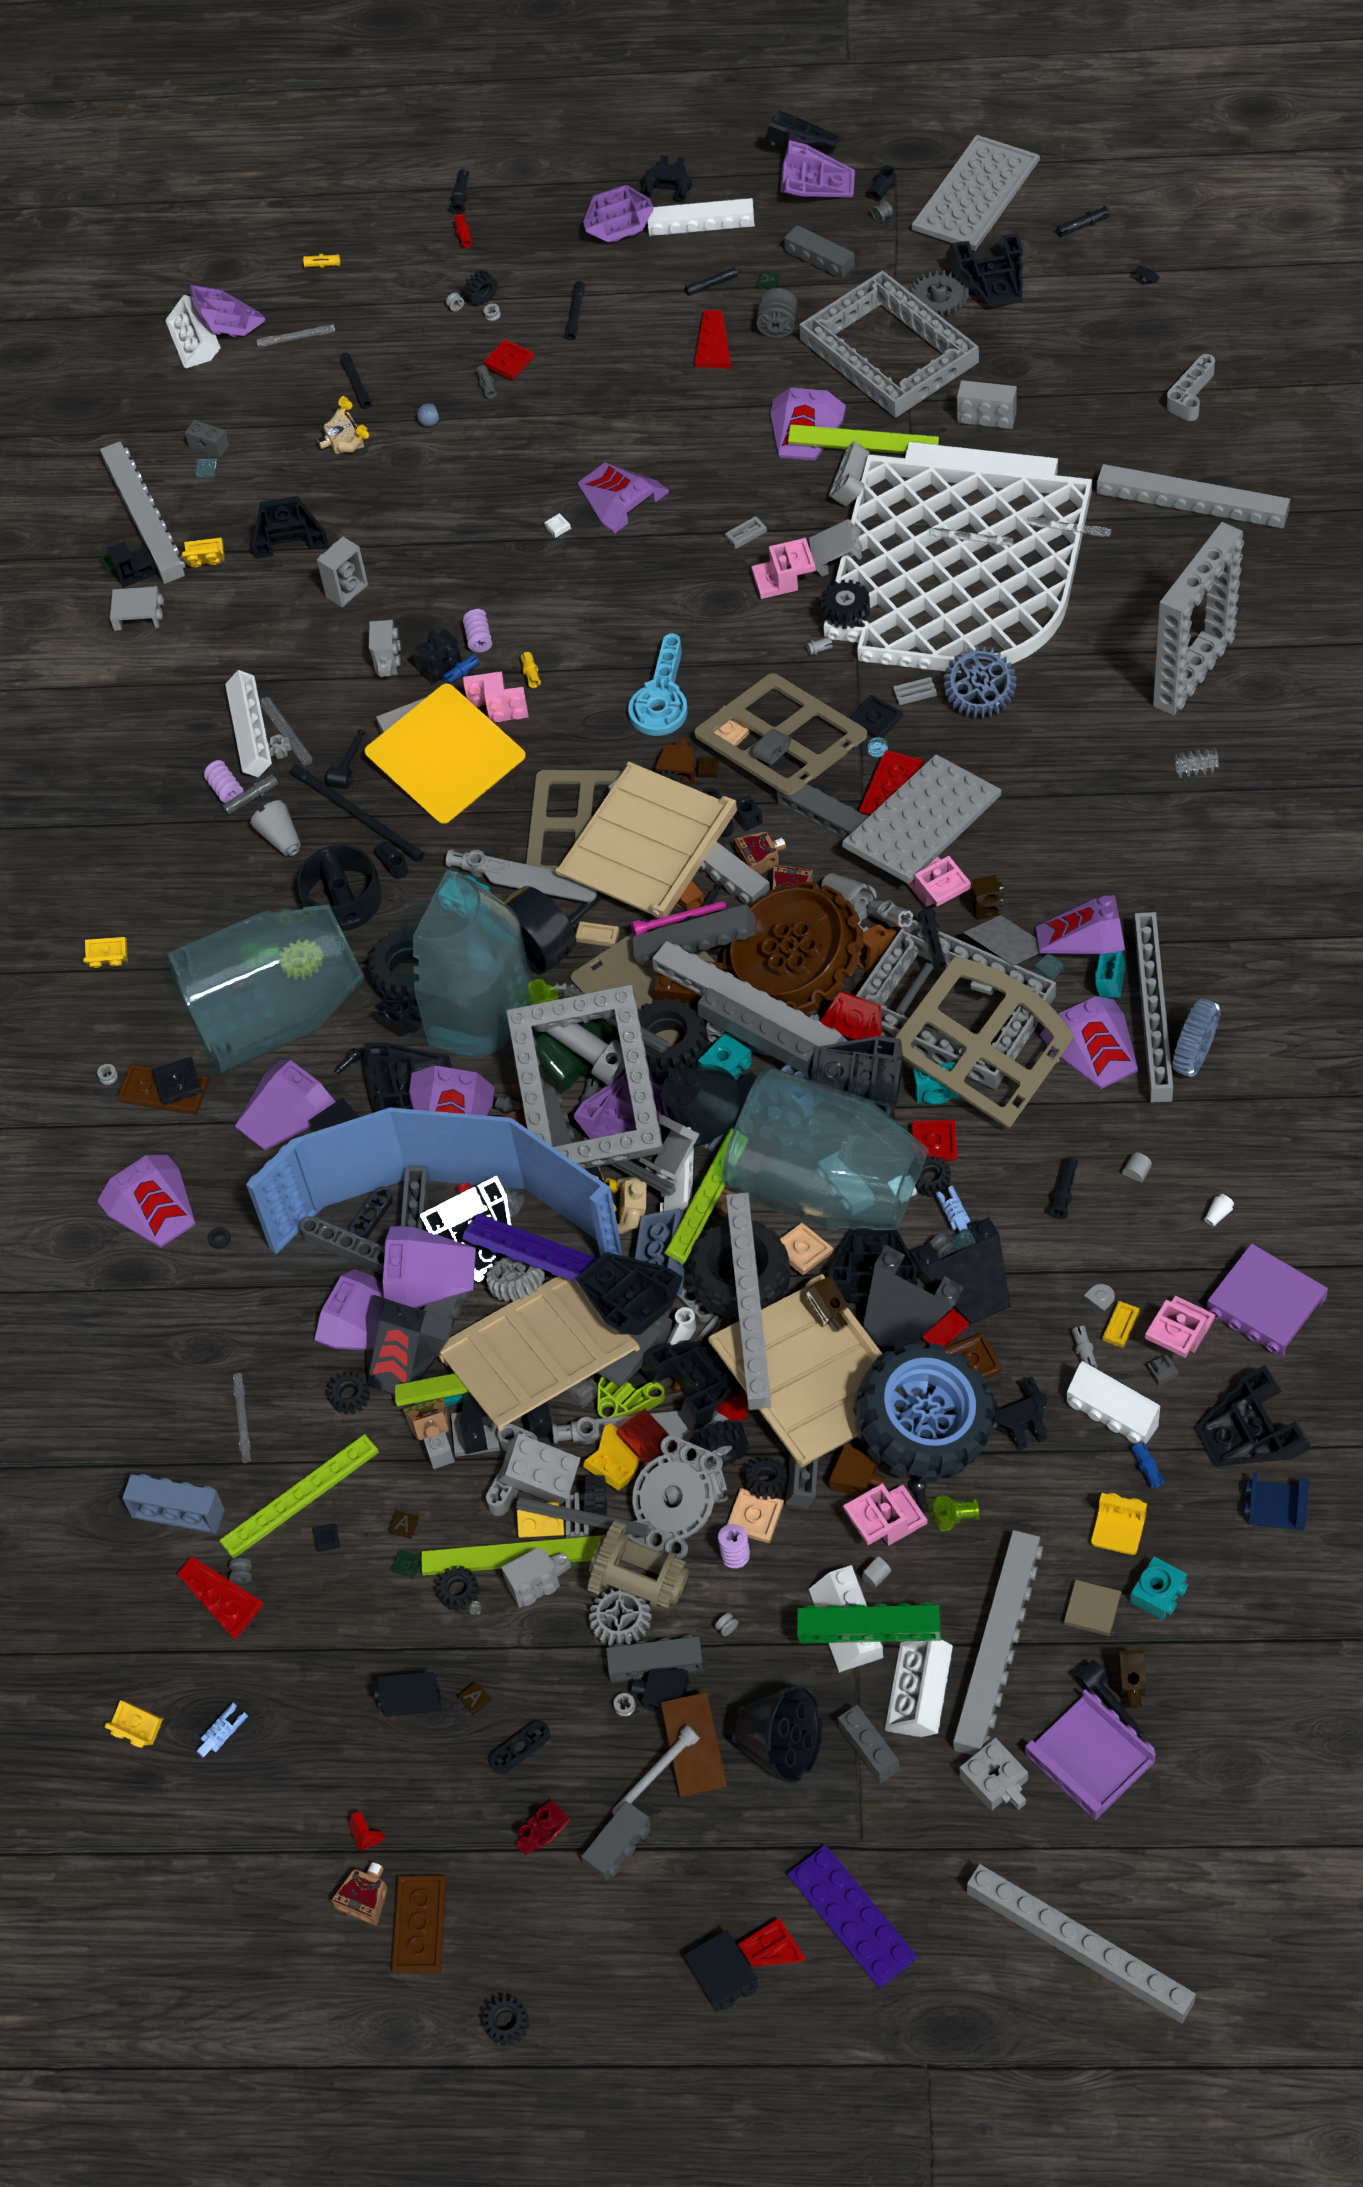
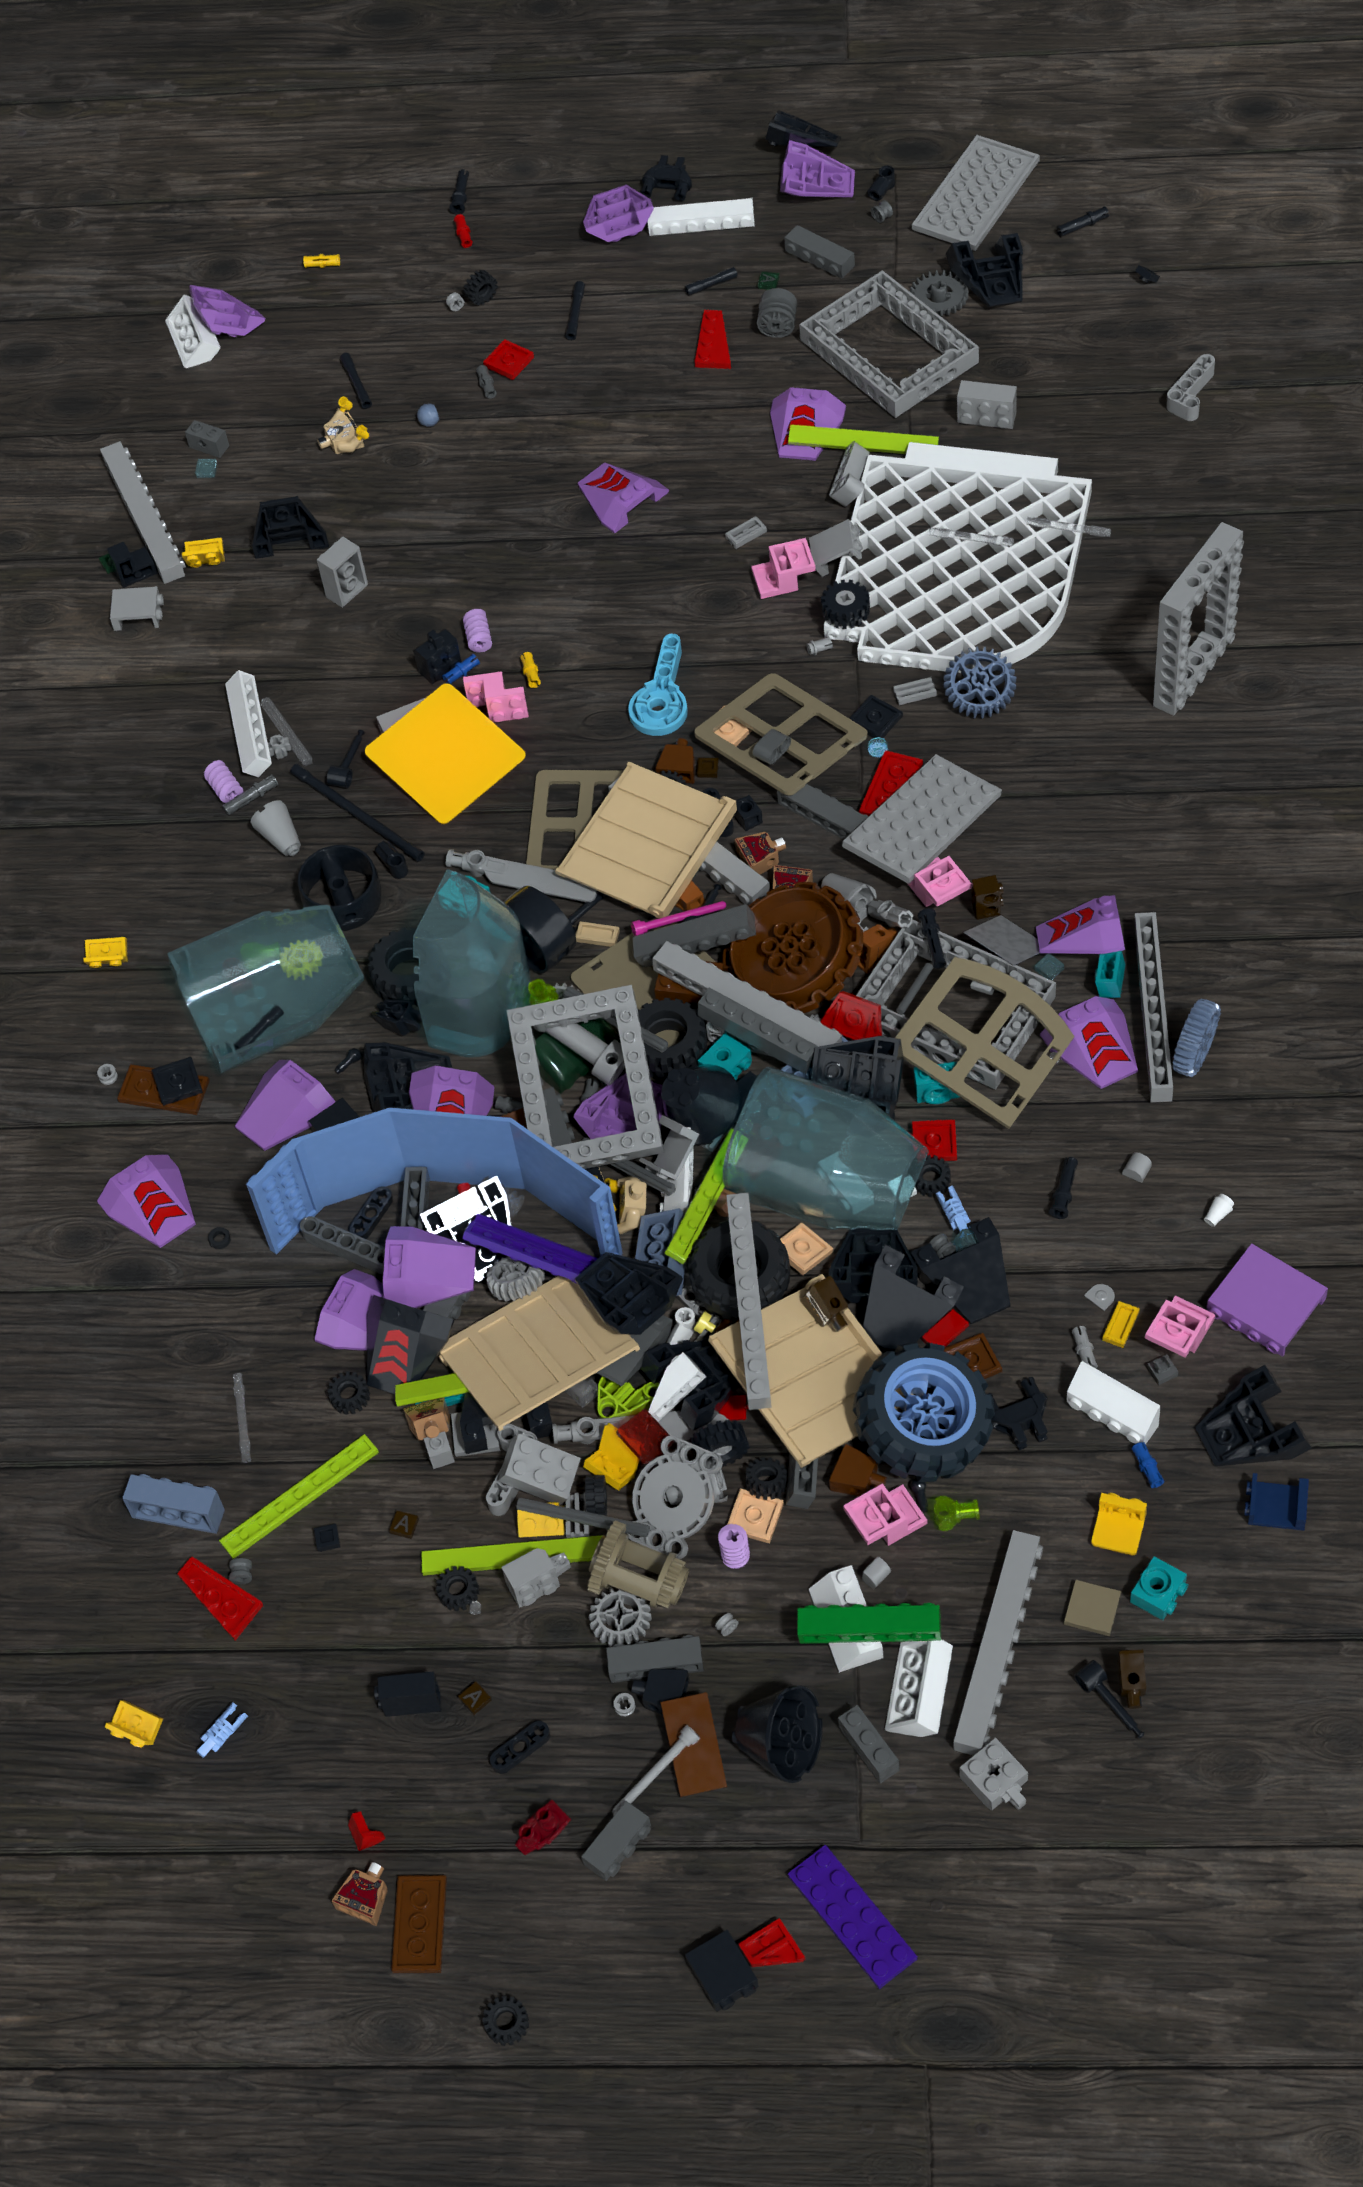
(267, 1021): none -> black piece
(272, 340): clear piece -> none
(384, 647): light grey hinge -> none
(406, 1564): clear green tile -> none
(492, 316): light grey bush -> none
(557, 525): white tile -> none
(676, 1383): none -> white slope
(703, 1323): none -> light yellow tile
(1081, 1943): light grey brick -> none
(1091, 1755): medium lavender panel -> none
(1193, 496): light grey brick -> none
(1196, 762): clear piece -> none

